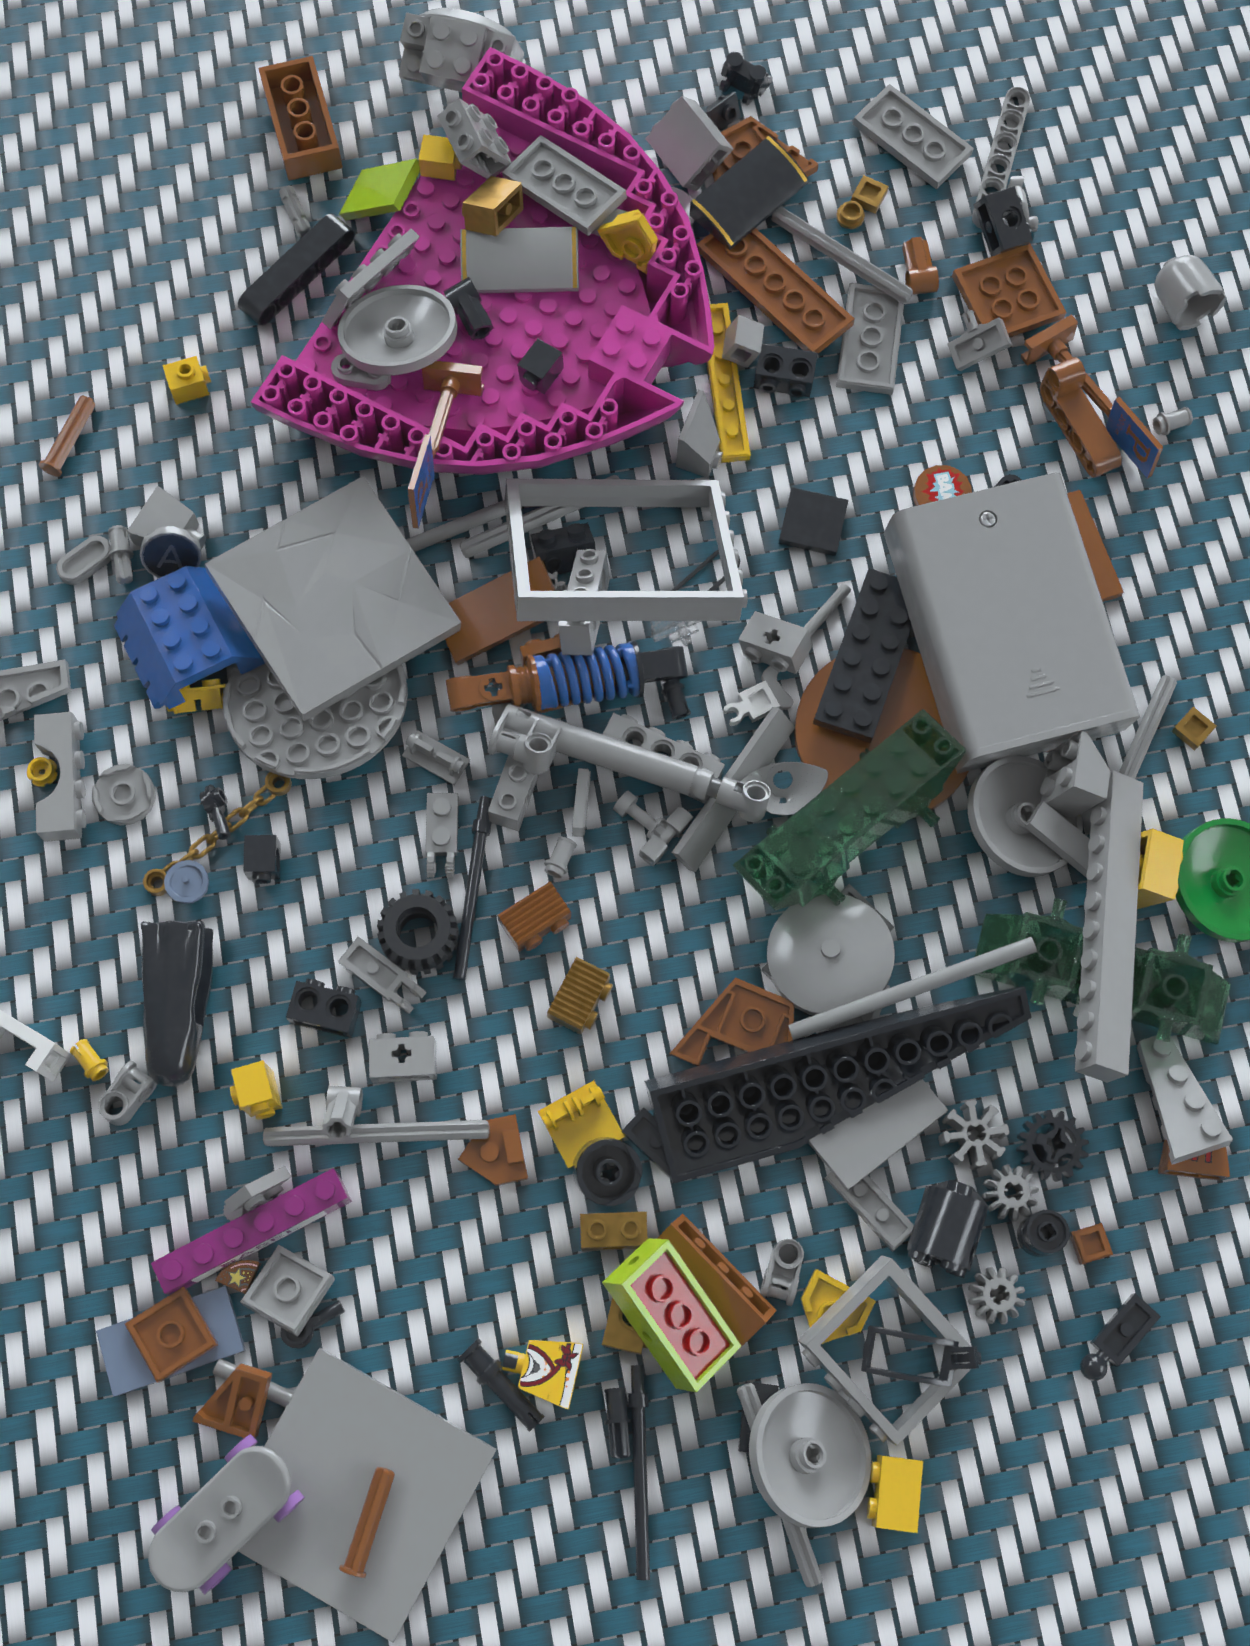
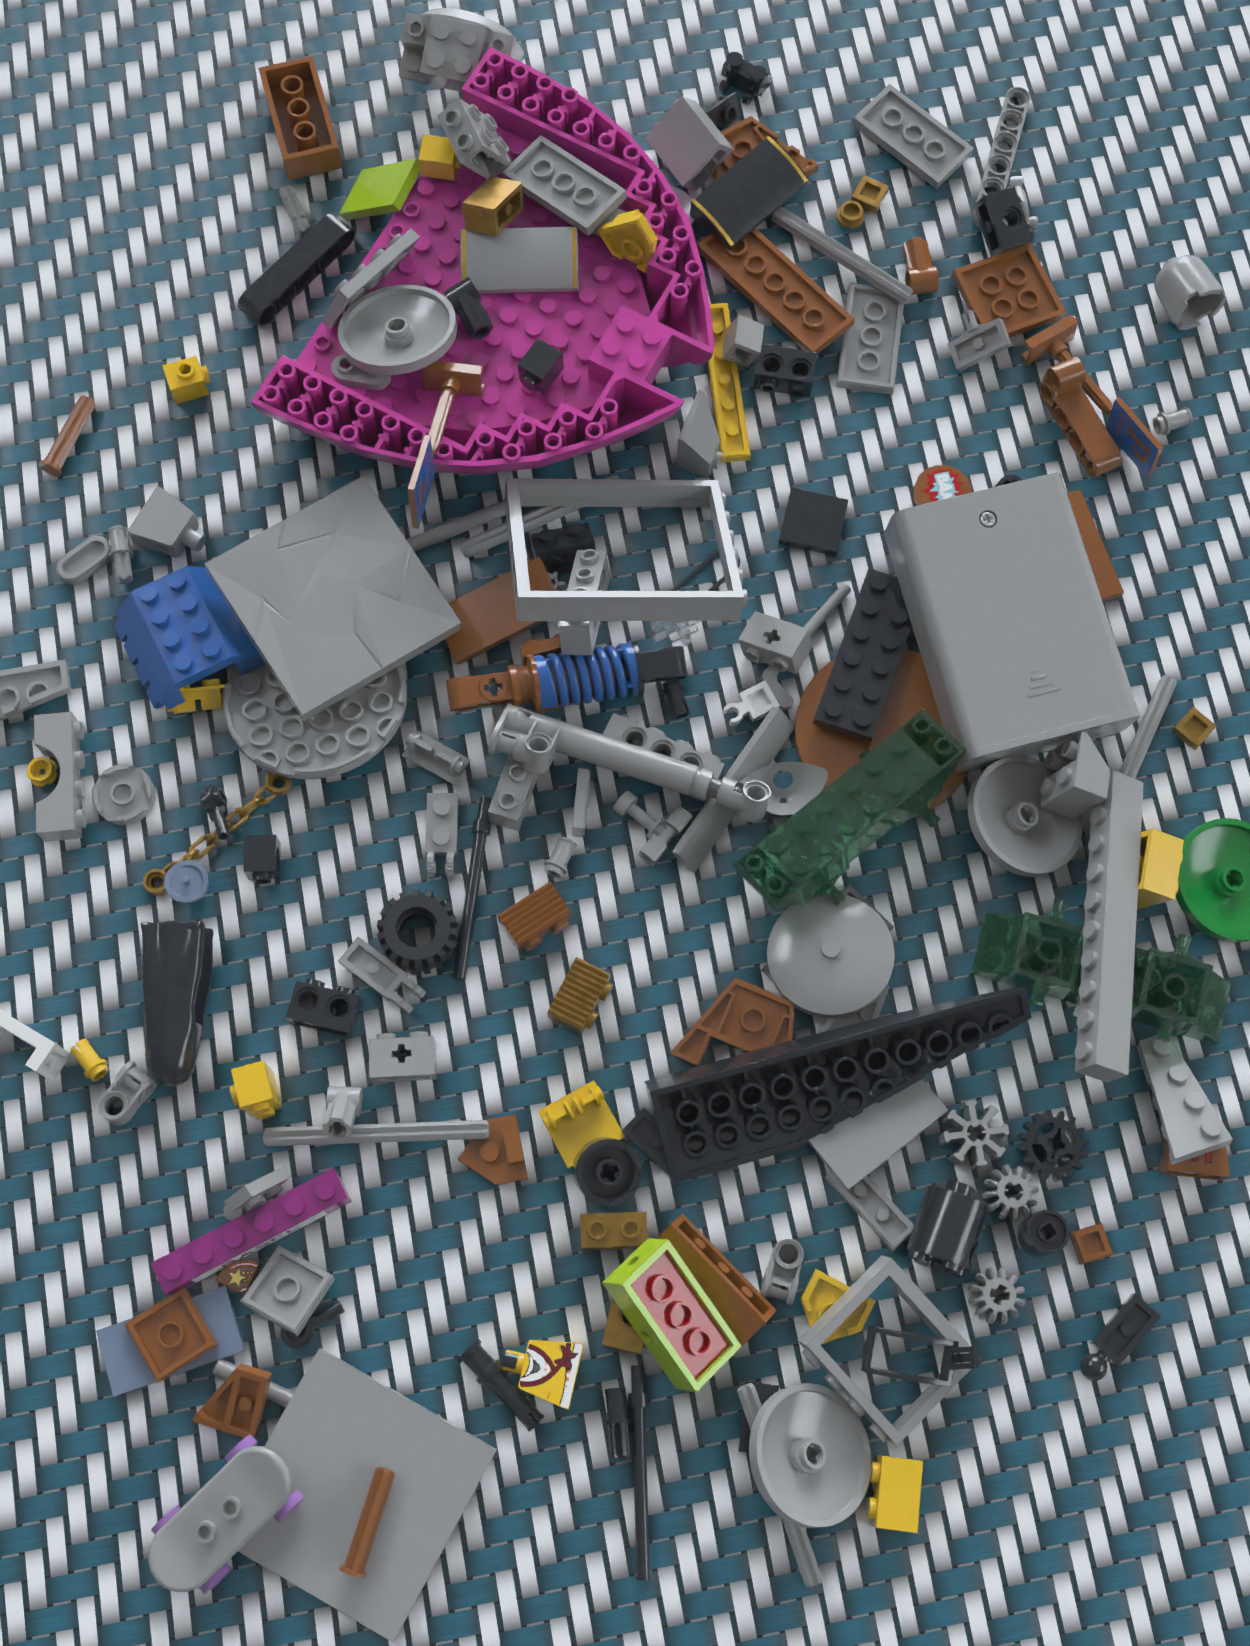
(169, 550): black tile -> none
(912, 988): light grey piece -> none
(1060, 836): light grey tile -> none

